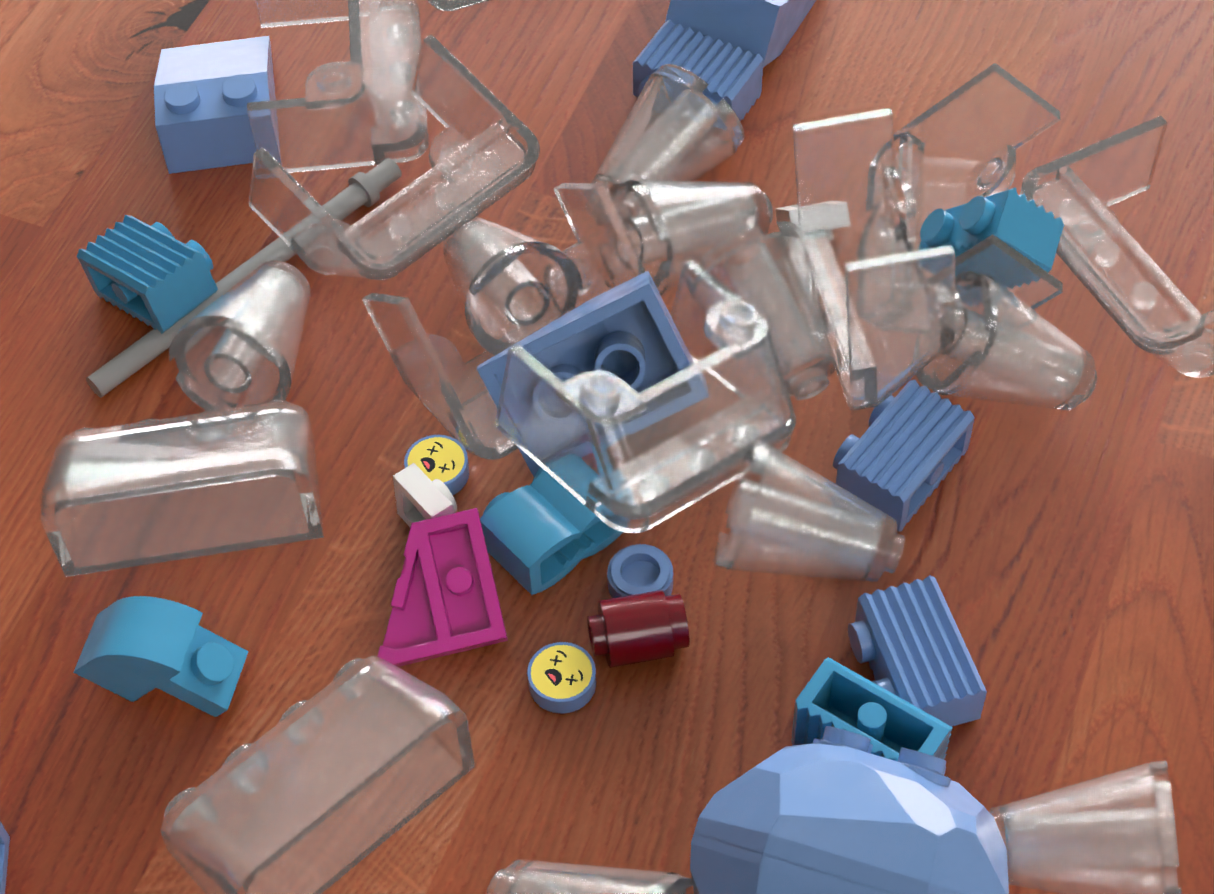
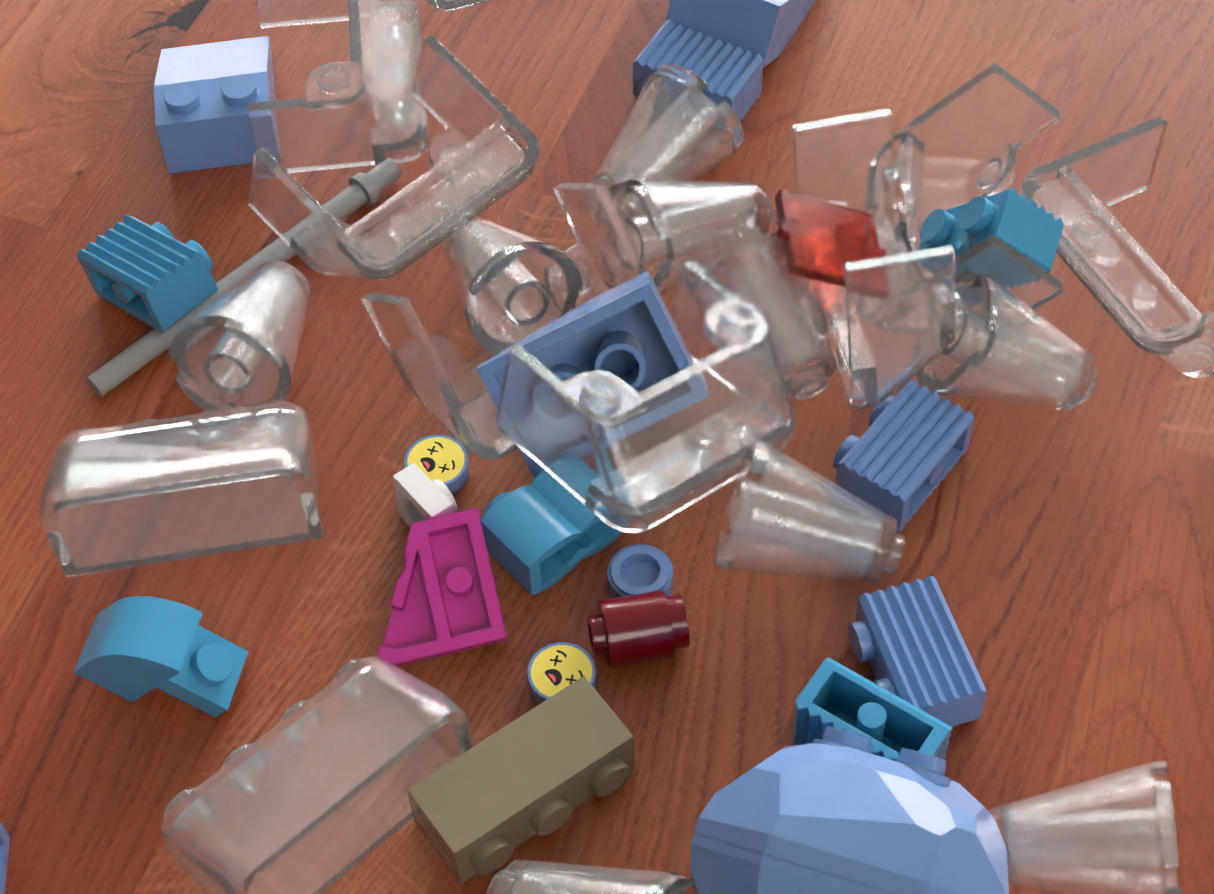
(523, 780): none -> dark tan brick
(824, 237): none -> clear red piece

